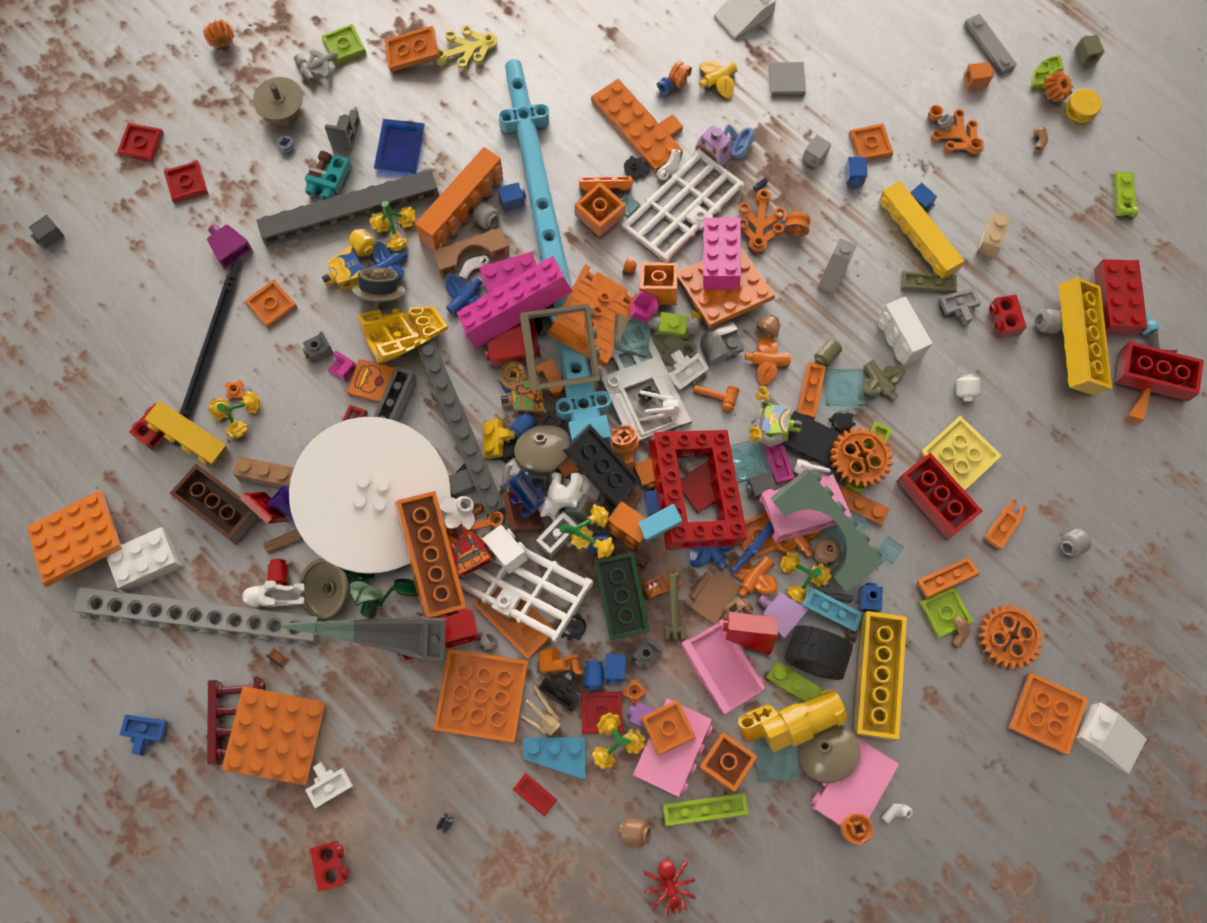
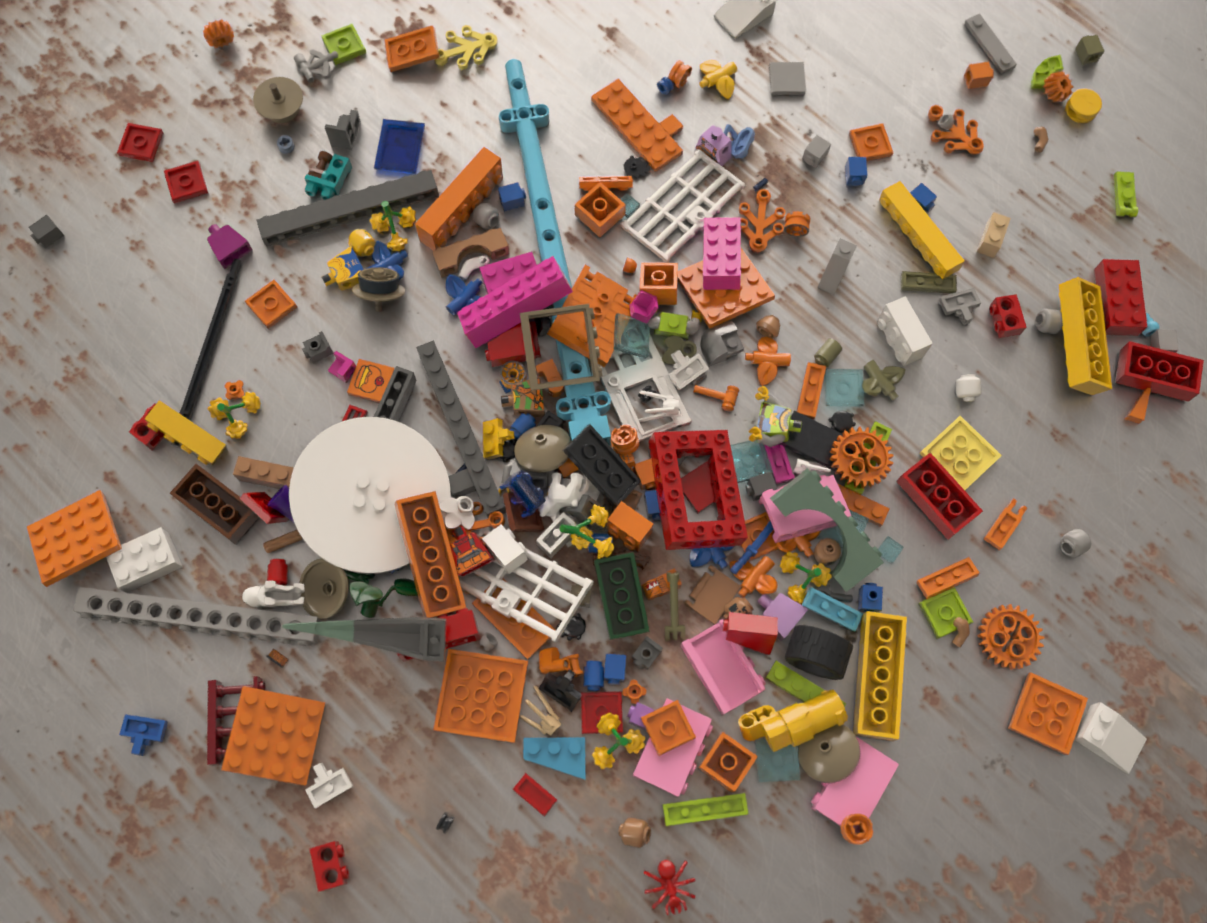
(399, 332): yellow wedge -> none
(660, 522): medium azure tile -> none
(671, 166): white arm -> none
(896, 810): white arm -> none

